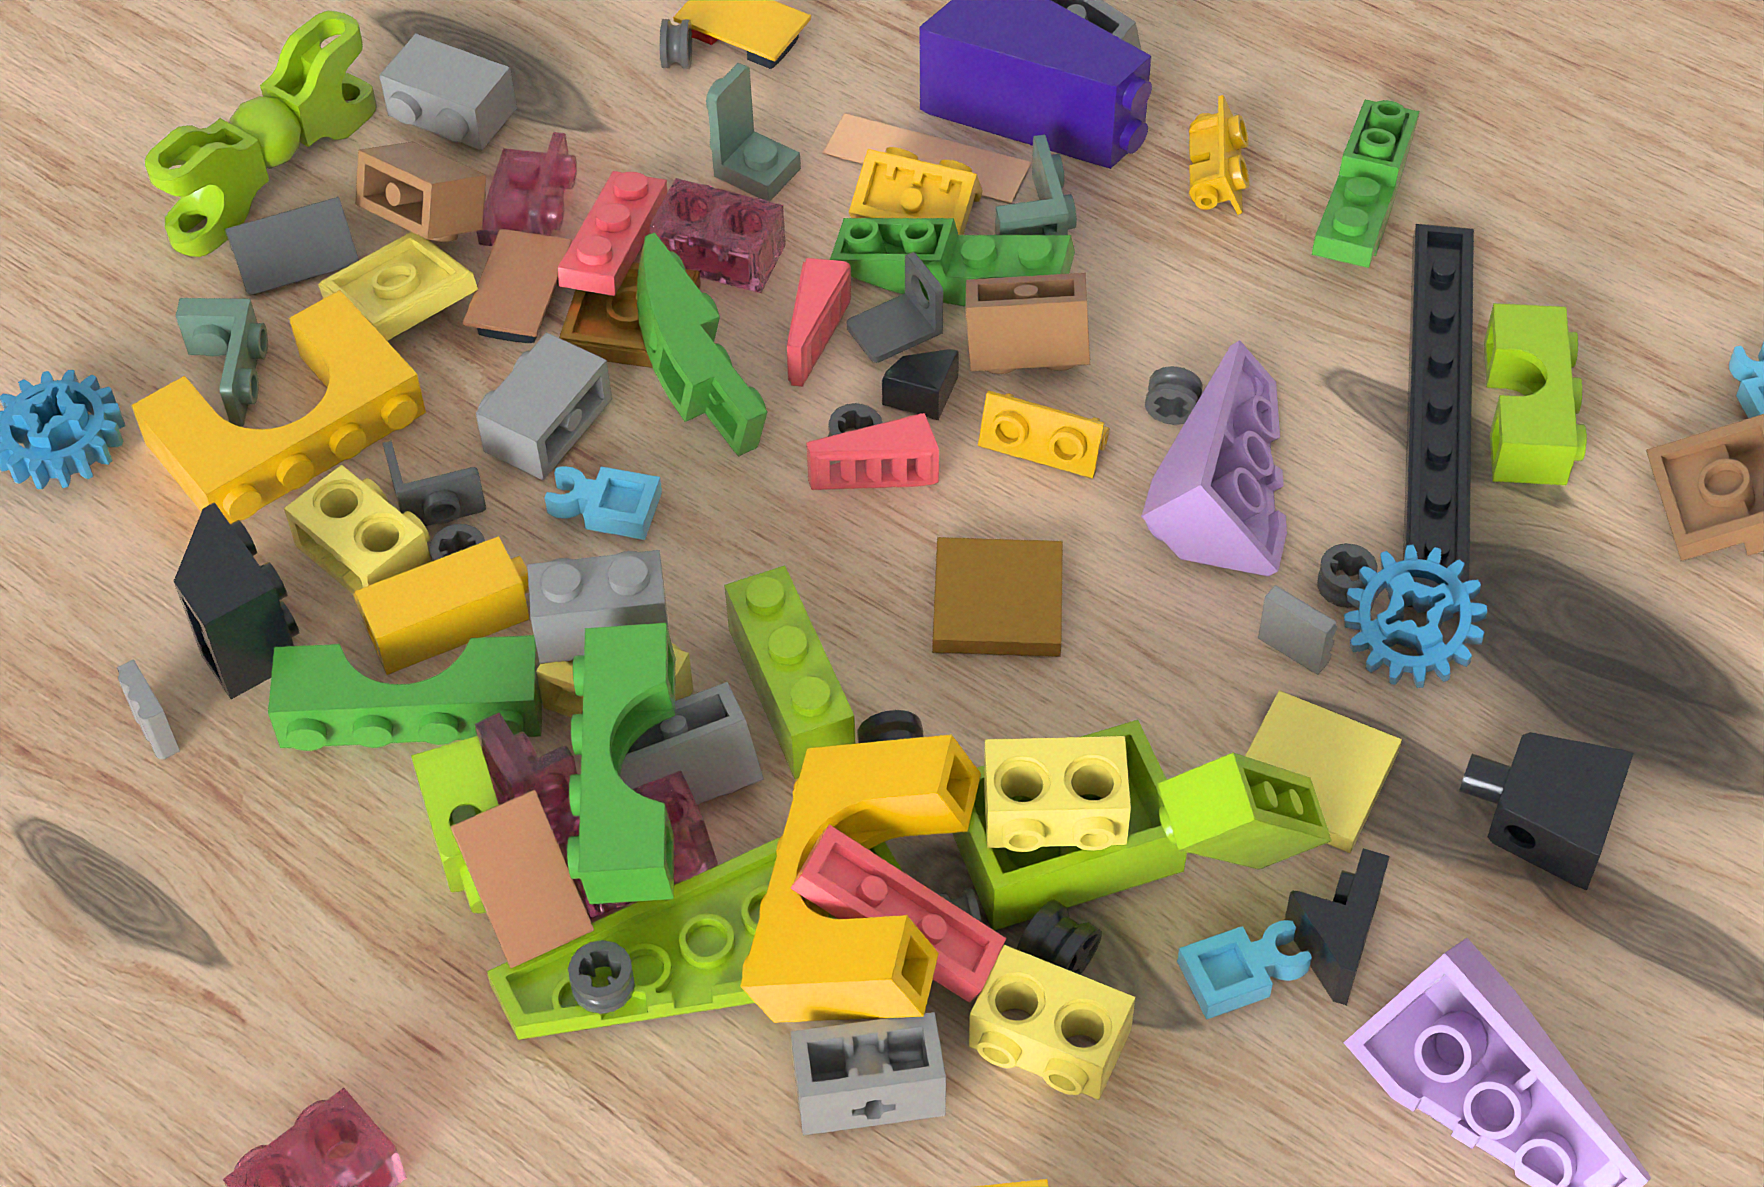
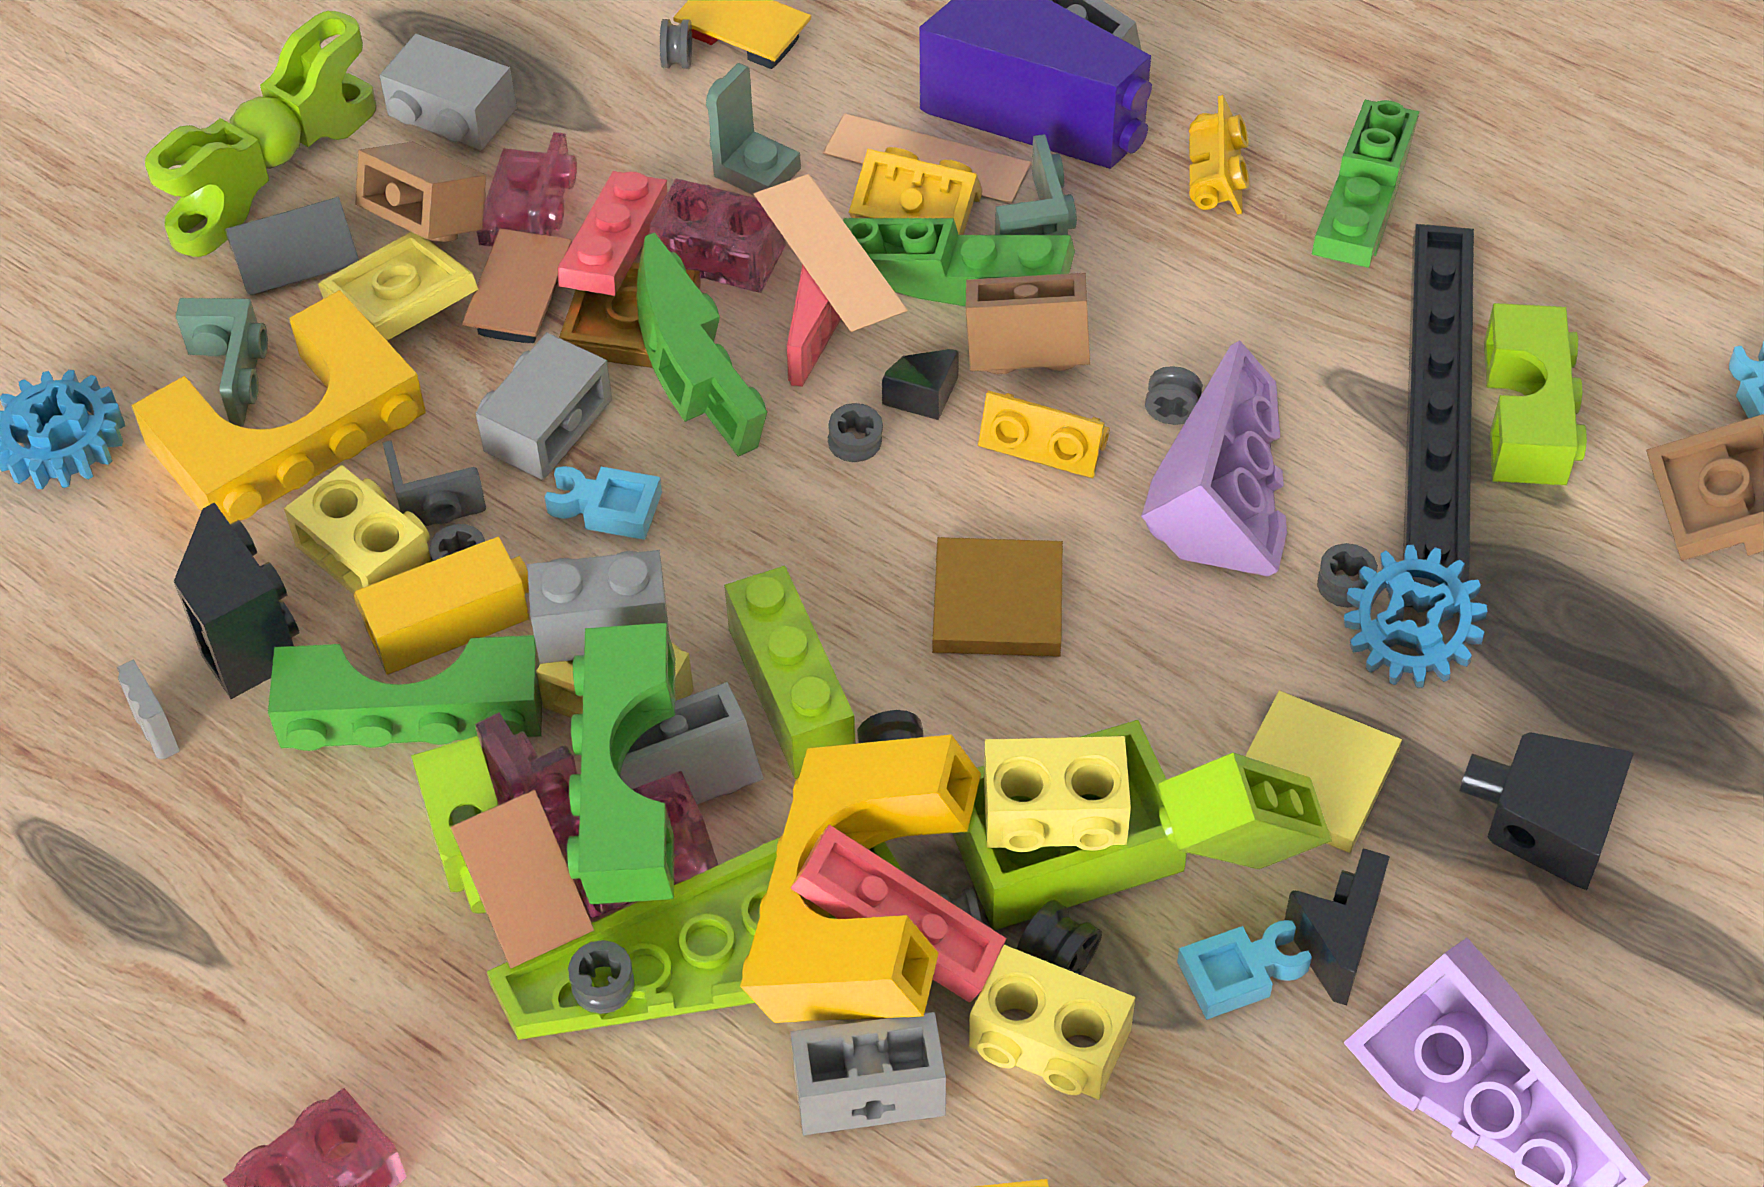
(830, 253): none -> light nougat sticker
(876, 456): coral slope -> none
(904, 319): dark grey bracket -> none
(1297, 630): light grey piece -> none

